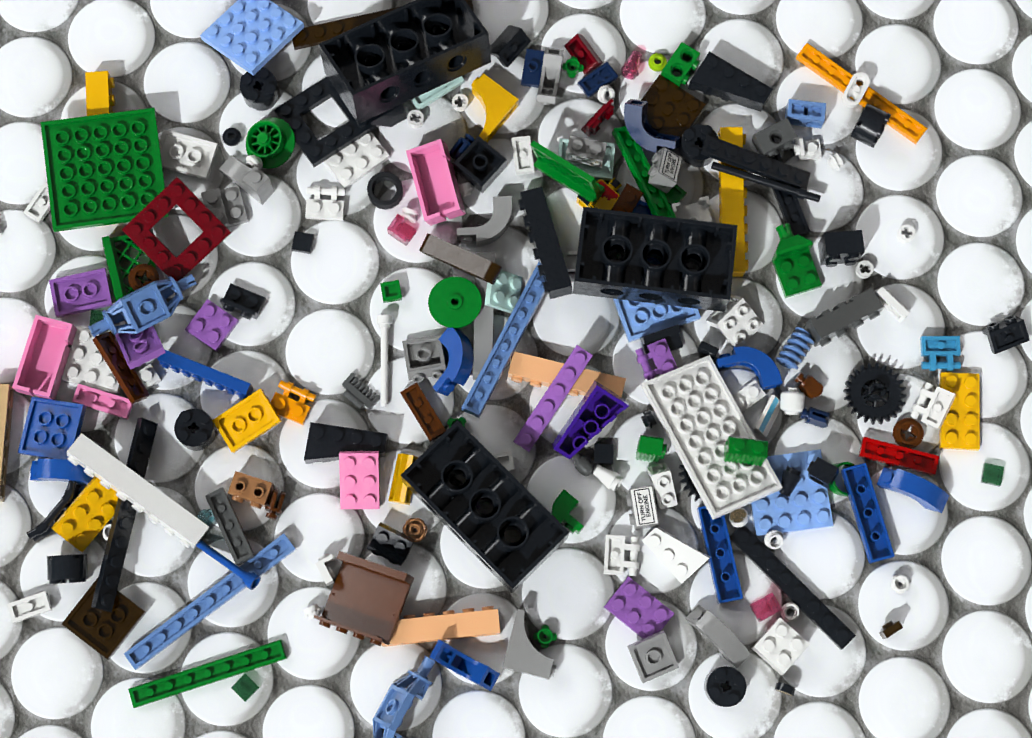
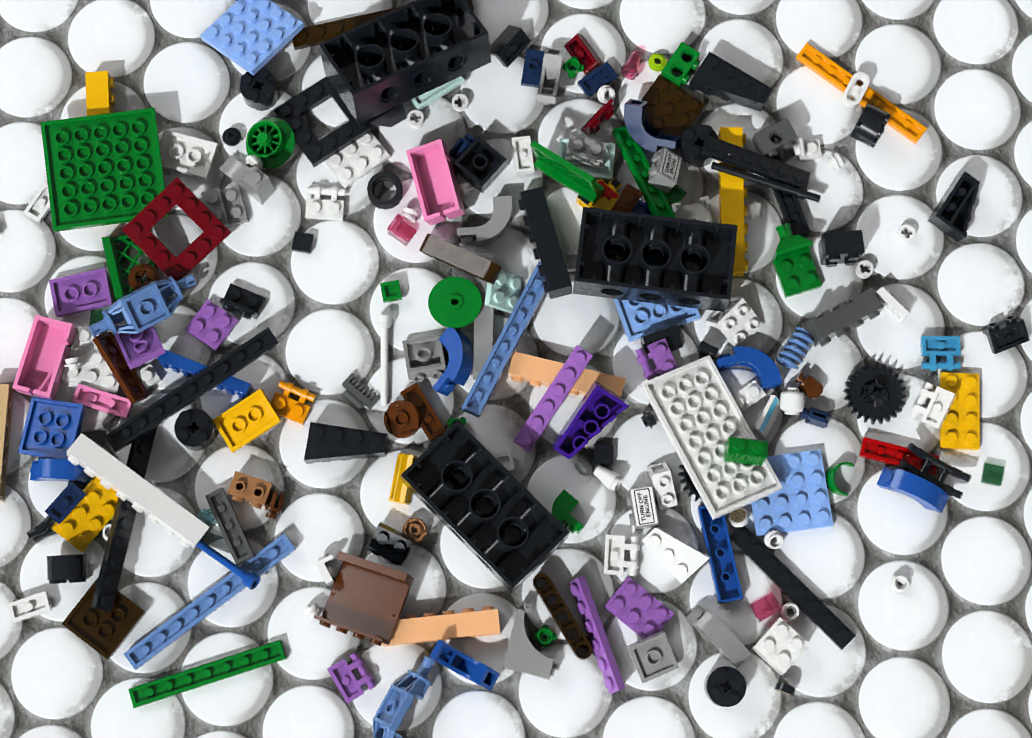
(65, 502): none -> dark blue plate
(73, 363): none -> white plate
(191, 390): none -> black plate
(245, 687): clear green tile -> none
(347, 682): none -> medium lavender plate
(359, 480): bright pink plate -> none
(402, 419): none -> reddish brown tile
(496, 102): yellow arch -> none
(561, 606): none -> dark brown beam
(597, 635): none -> medium lavender plate
(650, 449): green brick -> none
(755, 209): none -> white plate
(789, 480): black cone -> none
(805, 113): medium blue brick -> none
(822, 472): black brick -> none
(867, 513): blue piece -> none
(890, 628): dark brown plate -> none
(916, 431): reddish brown gear -> none
(946, 469): none -> black piece
(955, 207): none -> black wedge

